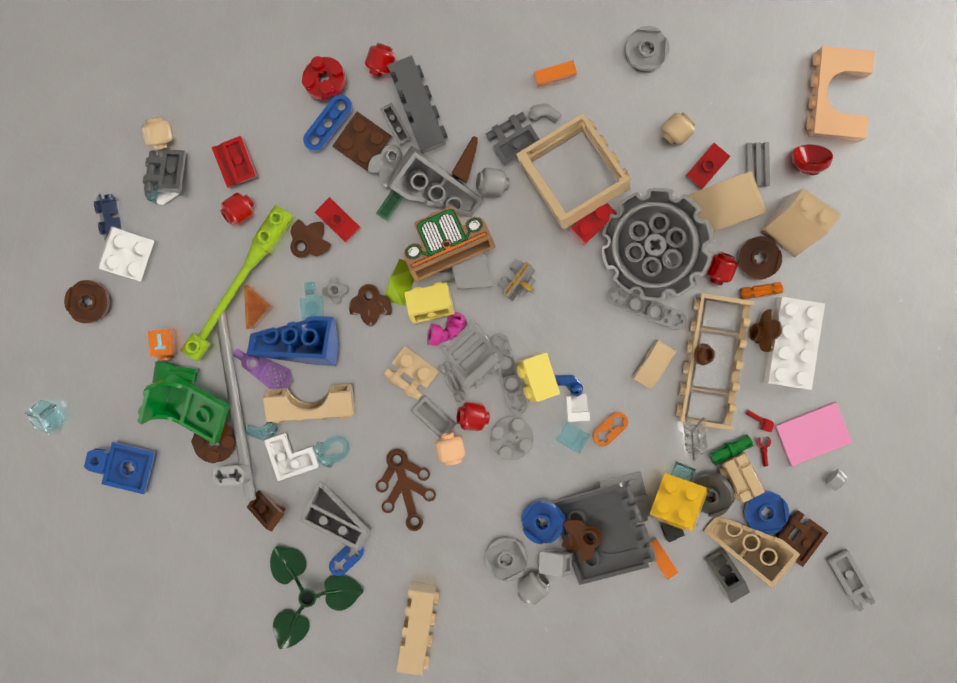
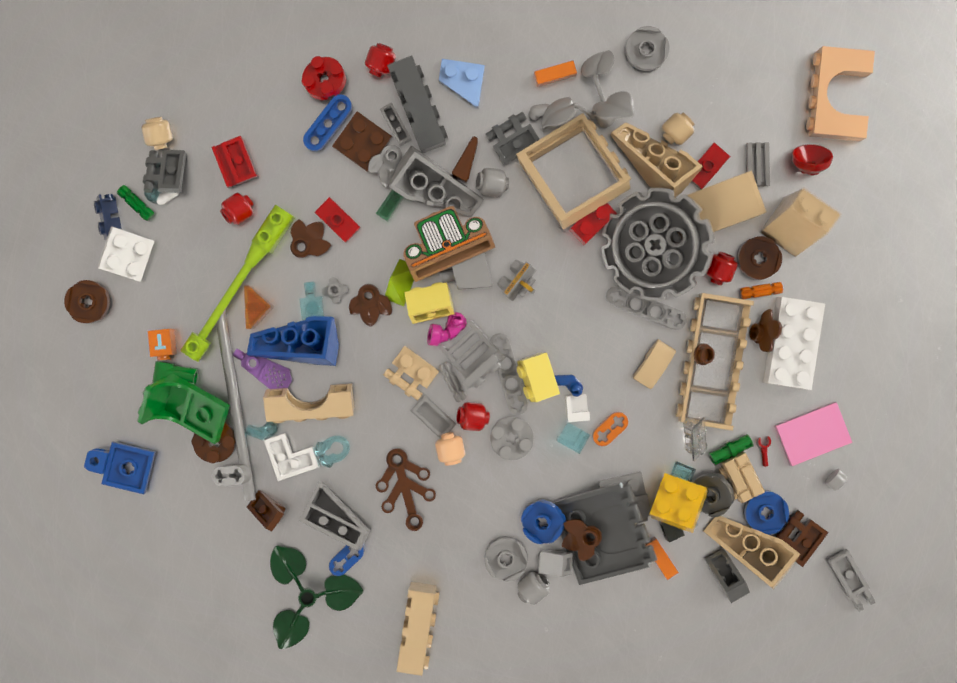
(45, 416): clear light blue panel -> none
(135, 203): none -> green axle
(463, 79): none -> light blue wing
(605, 112): none -> light grey plant
(655, 160): none -> tan wedge
(767, 425): red hand -> none

